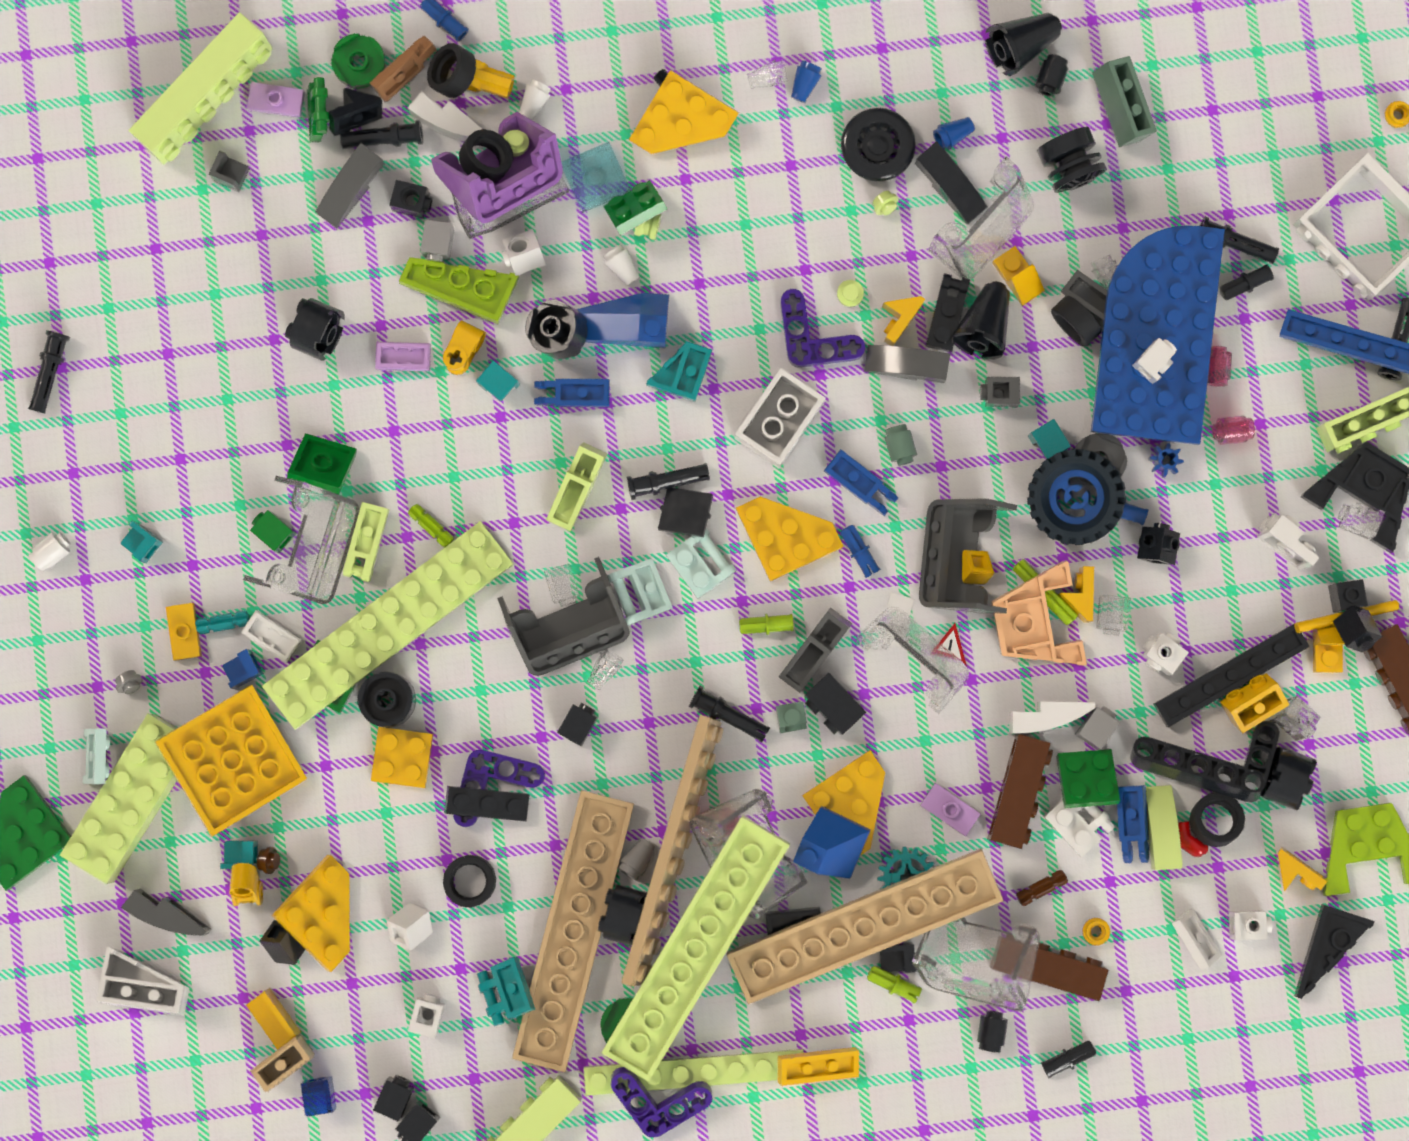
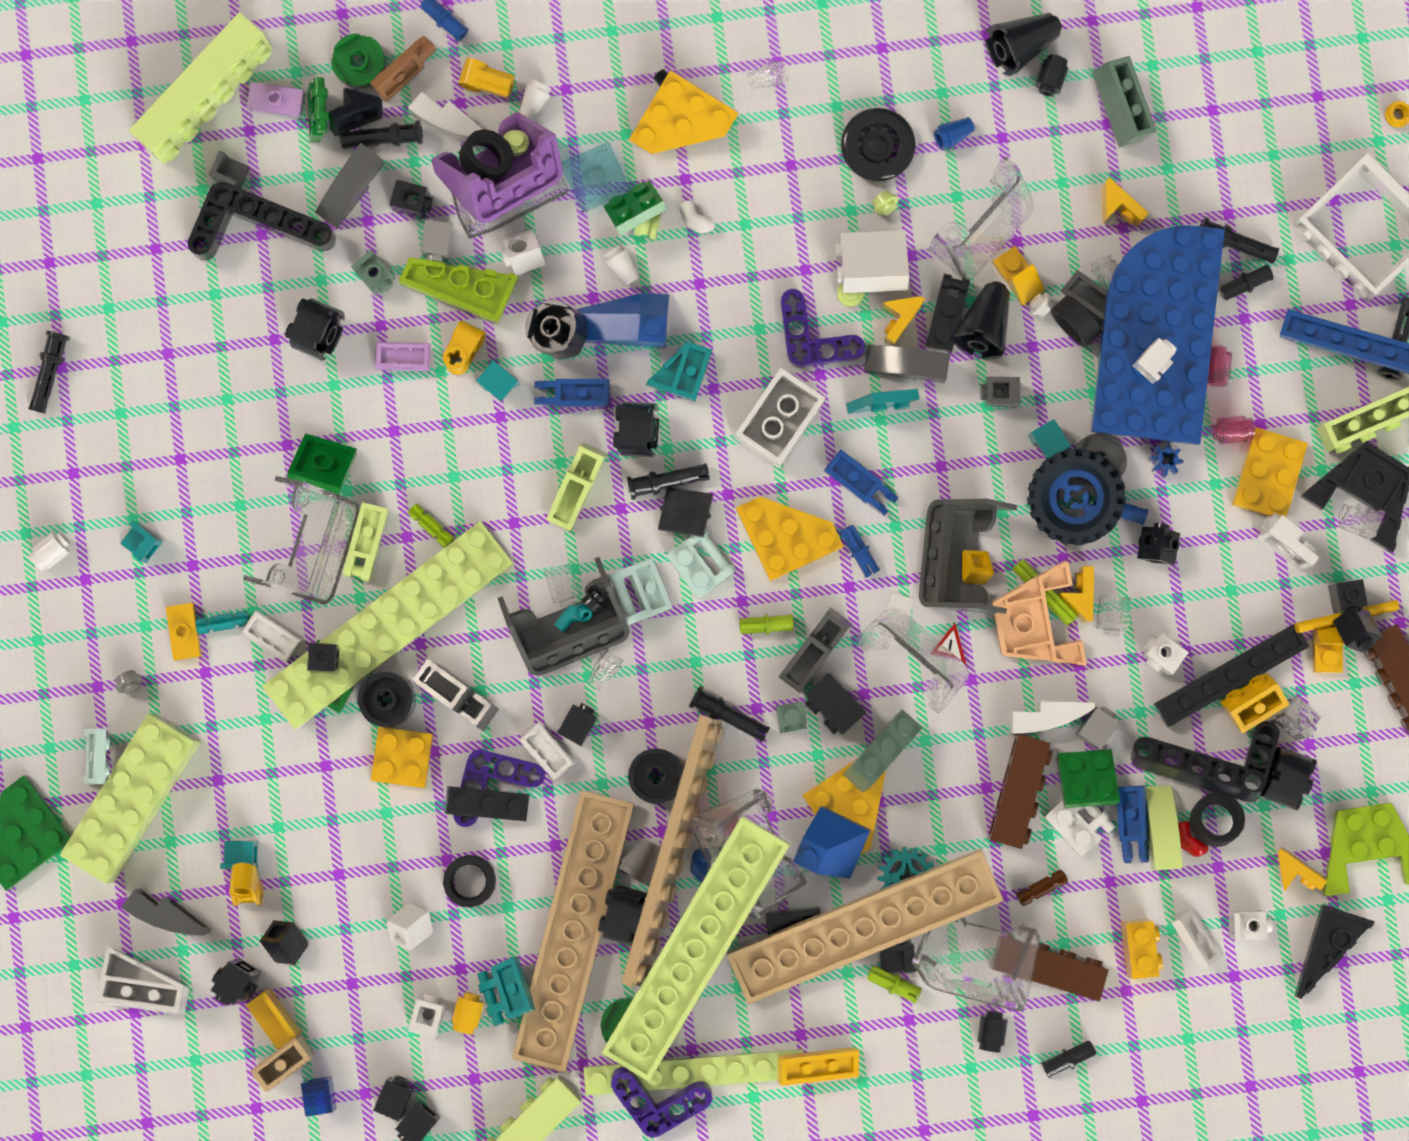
(231, 760): yellow plate -> none
(235, 982): none -> black brick
(242, 669): blue panel -> none
(256, 216): none -> black beam
(268, 860): reddish brown plate -> none
(272, 531): green brick -> none
(320, 913): yellow plate -> none
(323, 658): none -> black brick
(365, 265): none -> sand green brick
(455, 695): none -> dark grey slope
(461, 76): black tyre -> none
(467, 1013): none -> yellow brick
(546, 751): none -> white plate
(571, 614): none -> teal arm
(594, 601): none -> black plate
(637, 429): none -> black brick
(644, 764): none -> black brick
(695, 221): none -> white arm
(699, 865): none -> blue arm
(805, 80): blue cone -> none
(872, 261): none -> white brick
(882, 400): none -> teal wing
(882, 751): none -> sand green brick
(900, 444): sand green brick -> none
(950, 809): lavender plate -> none
(951, 183): black slope -> none
(1041, 305): none -> white plate
(1070, 155): black wheel -> none
(1102, 937): yellow plate -> none
(1116, 198): none -> yellow slope
(1141, 948): none -> yellow brick
(1269, 473): none -> yellow plate

